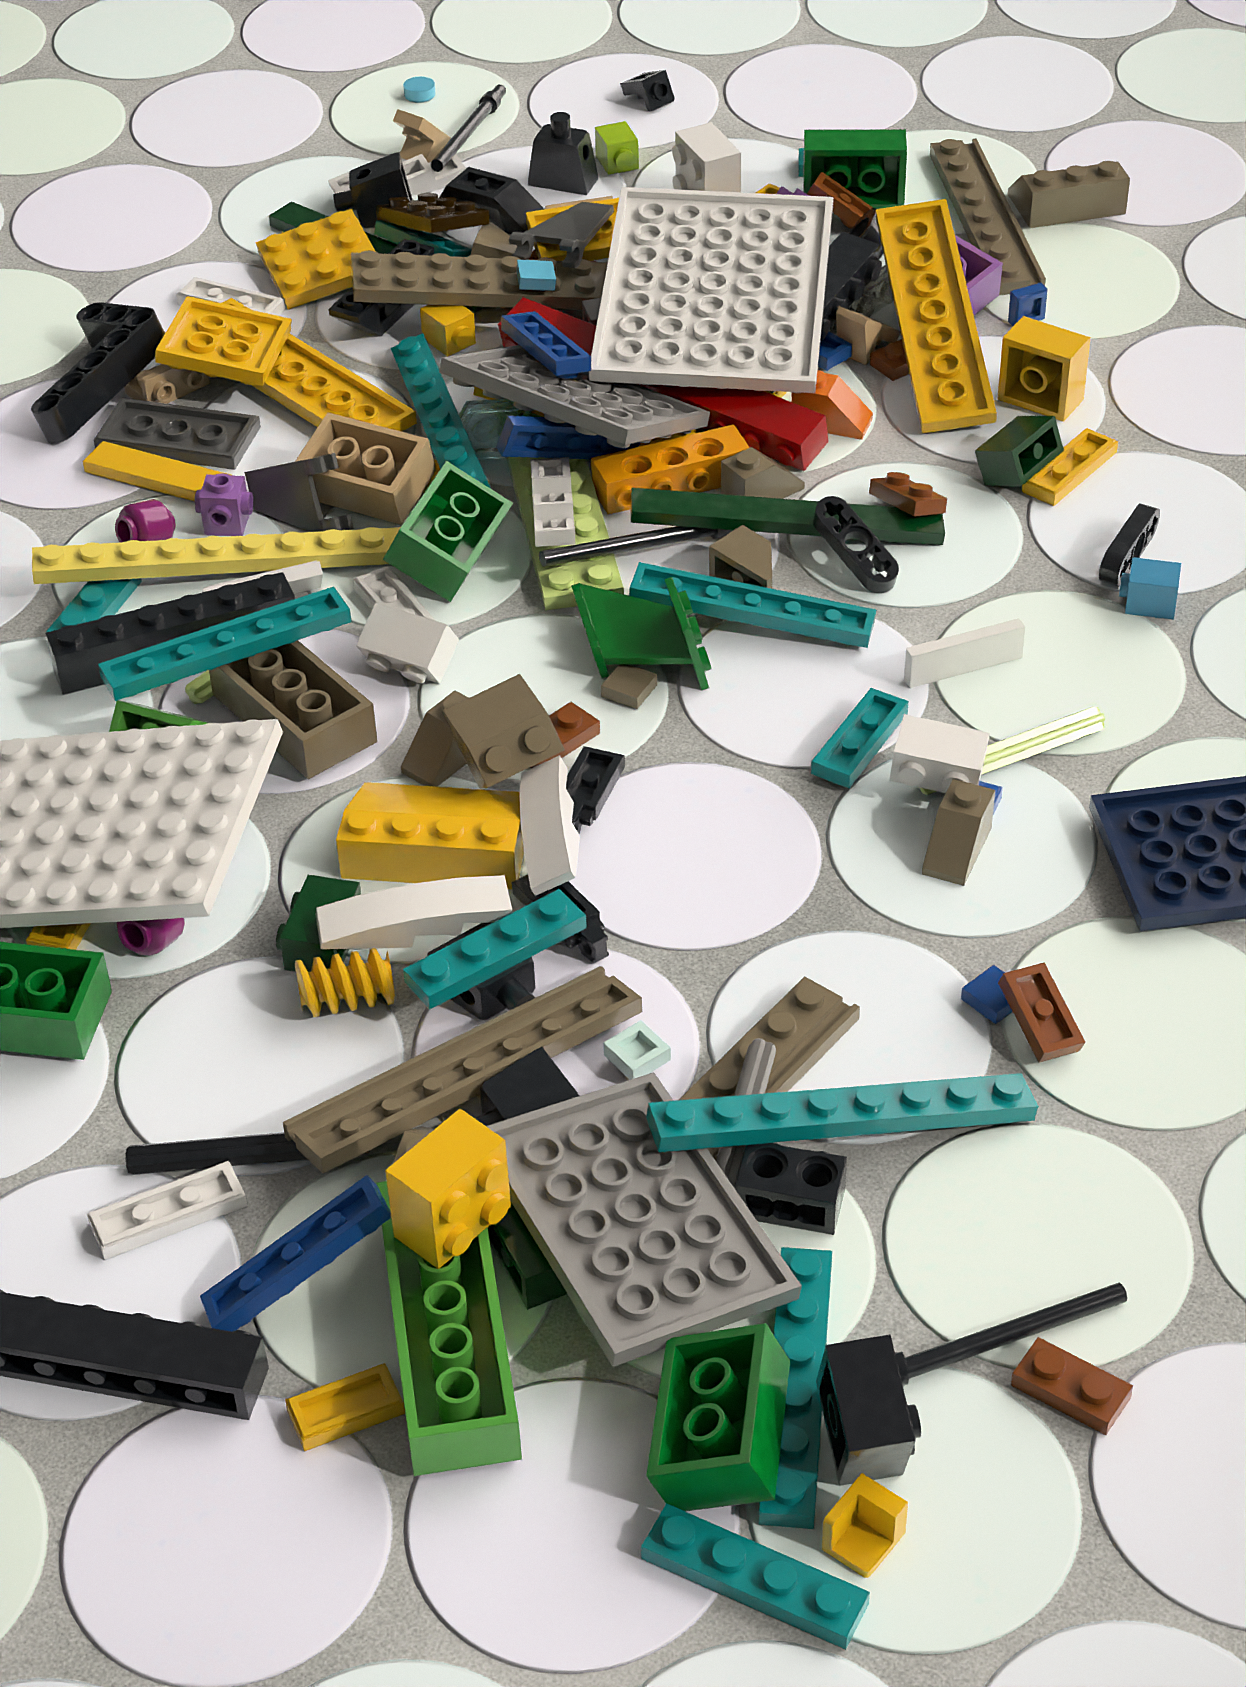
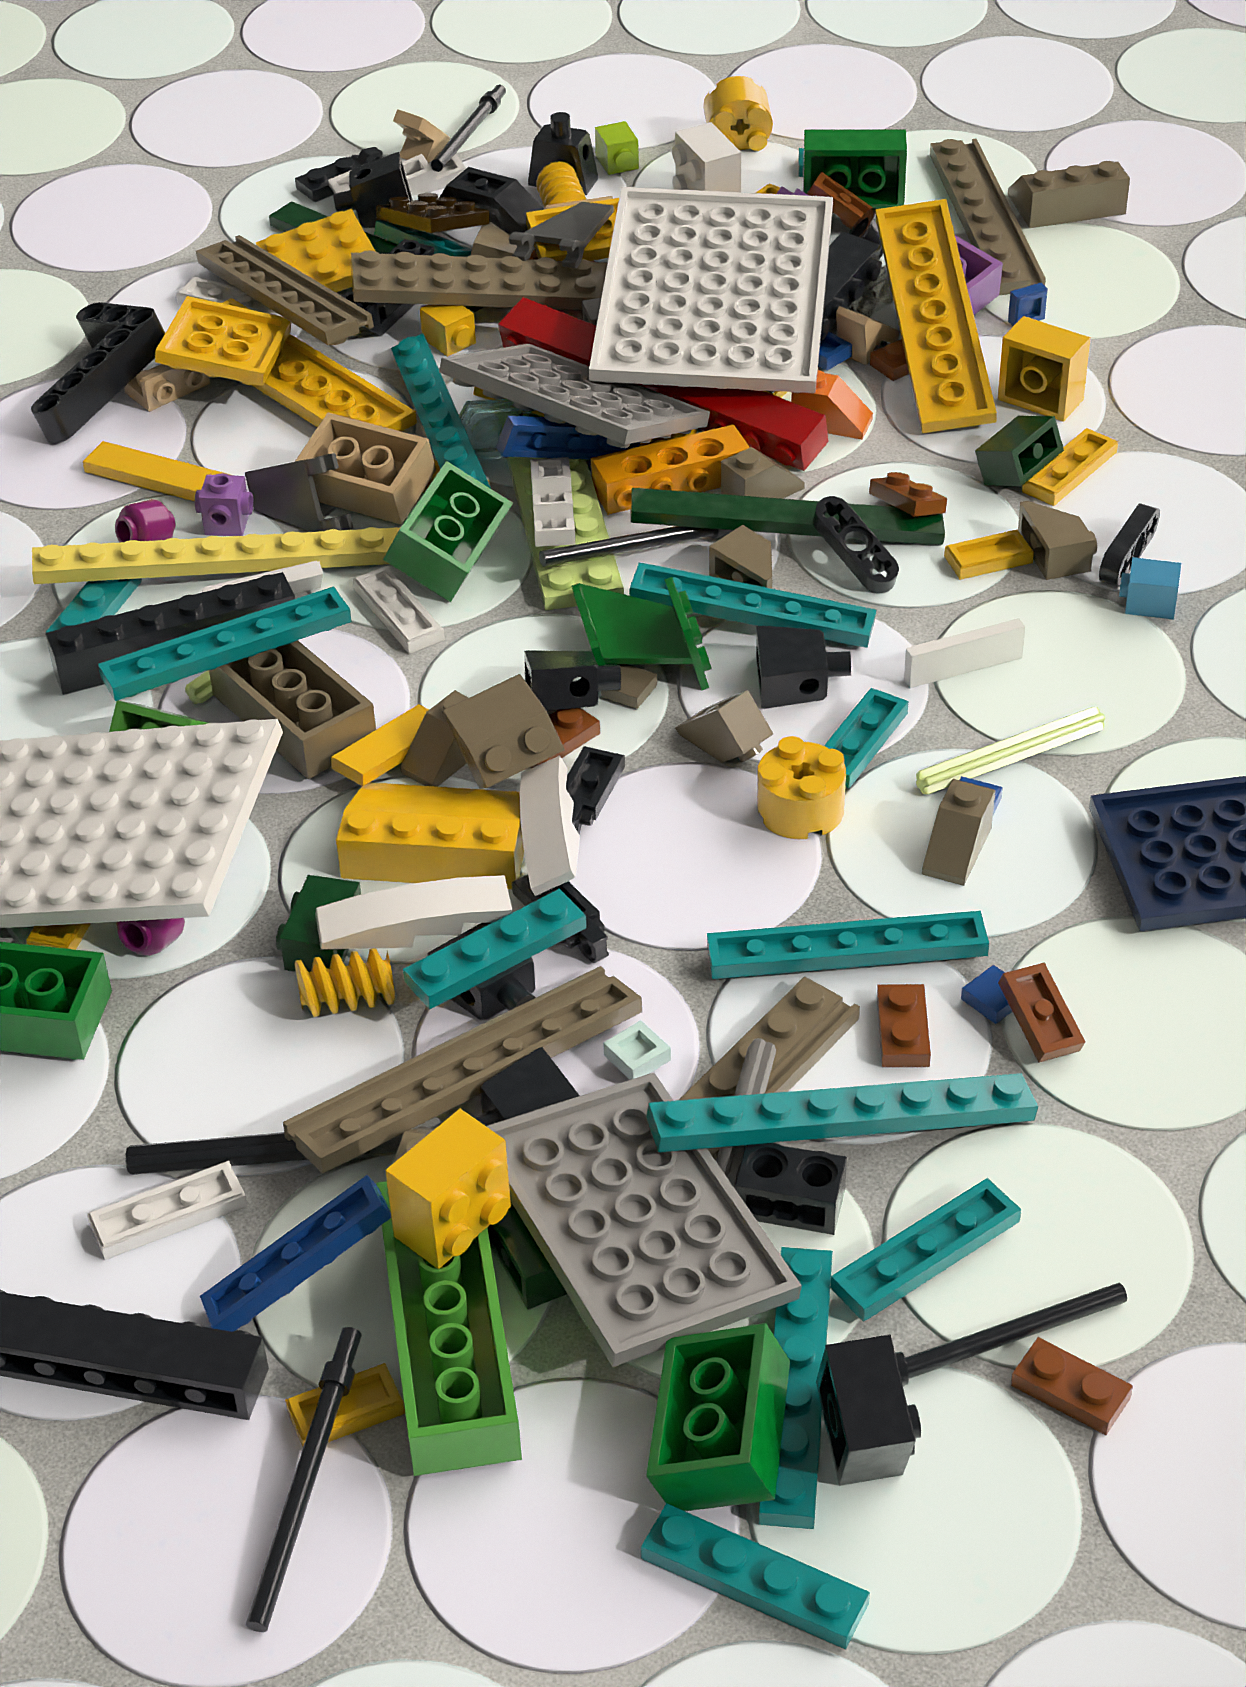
(181, 432): dark grey tile -> none
(285, 290): none -> dark tan plate
(315, 182): none -> black hinge
(334, 1383): none -> black bar
(379, 749): none -> yellow tile
(407, 644): white brick -> none
(419, 89): medium azure tile -> none
(536, 275): medium azure tile -> none
(546, 344): blue plate -> none
(552, 676): none -> black torso
(559, 184): none -> yellow piece
(652, 87): black bracket -> none
(728, 728): none -> dark tan slope
(740, 112): none -> yellow brick
(795, 665): none -> black torso
(801, 788): none -> yellow brick
(847, 944): none -> teal plate
(864, 1525): yellow panel -> none
(903, 1025): none -> dark orange plate
(925, 1249): none -> teal plate
(937, 752): white brick -> none
(988, 554): none -> yellow tile
(1058, 540): none -> dark tan slope

